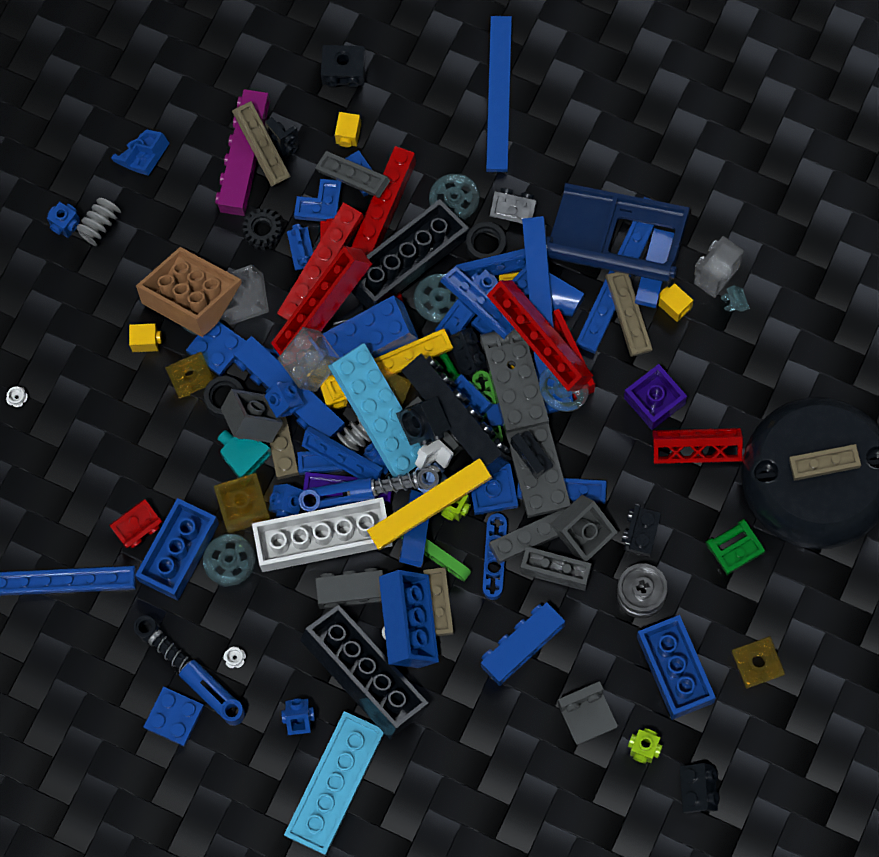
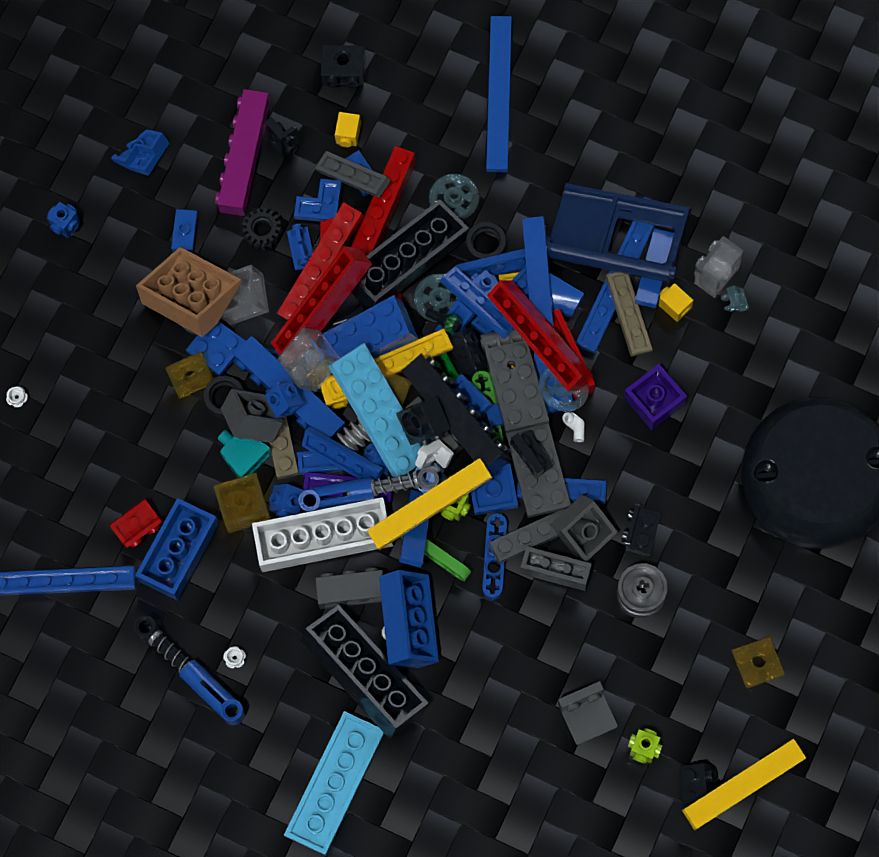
(97, 219): light grey piece -> none
(144, 337): yellow brick -> none
(174, 716): blue plate -> none
(184, 230): none -> blue plate
(227, 578): clear light blue plate -> none
(261, 143): dark tan tile -> none
(298, 716): blue brick -> none
(440, 601): dark tan plate -> none
(449, 322): none -> black piece
(513, 206): bracket -> none
(522, 643): blue brick -> none
(576, 424): none -> white arm
(676, 667): blue brick -> none
(699, 438): red fence -> none
(739, 552): green plate -> none
(743, 784): none -> yellow tile
(824, 462): dark tan plate -> none

